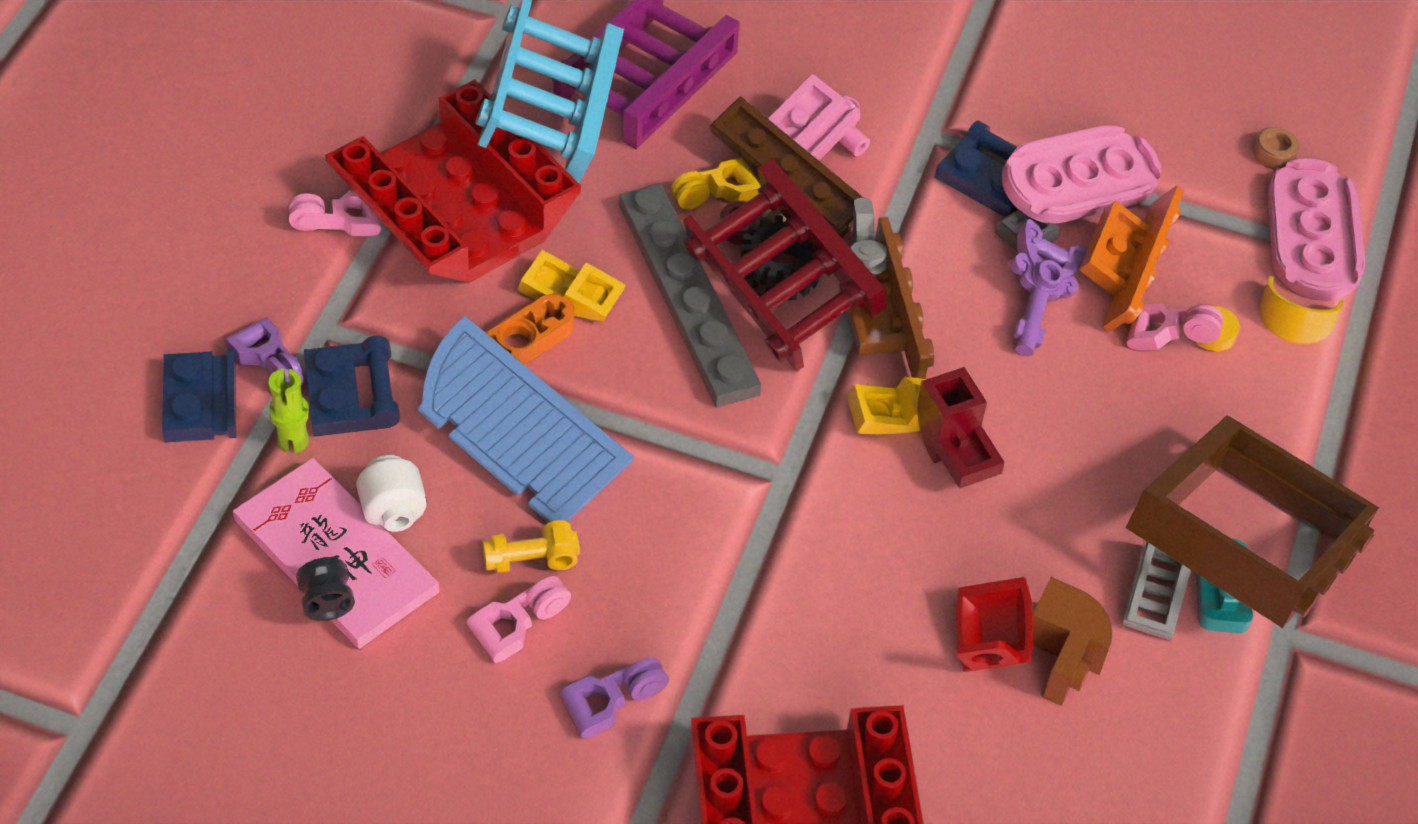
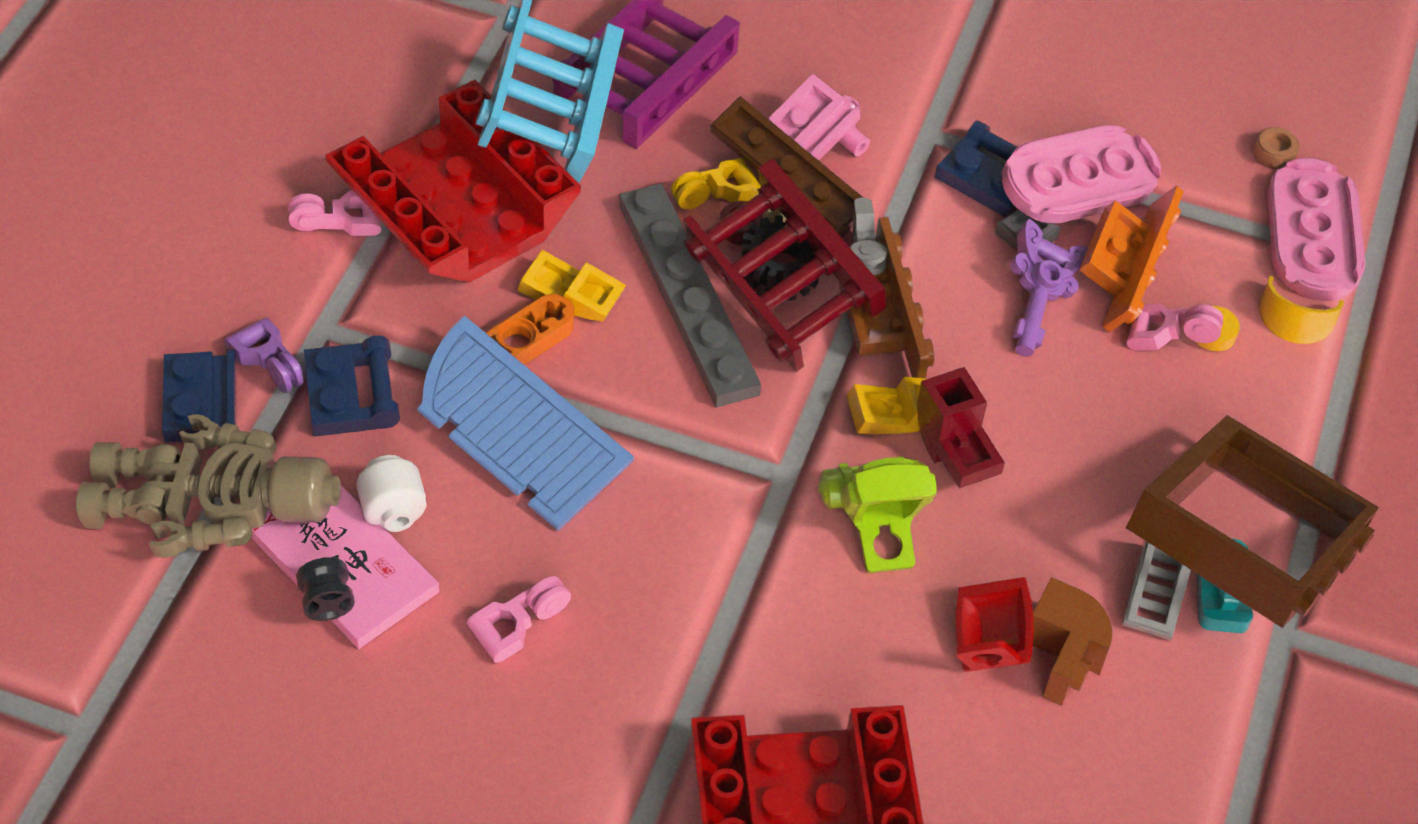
(240, 468): none -> dark tan piece
(288, 410): lime pin -> none
(557, 544): yellow bar -> none
(642, 678): medium lavender piece -> none
(877, 496): none -> lime piece

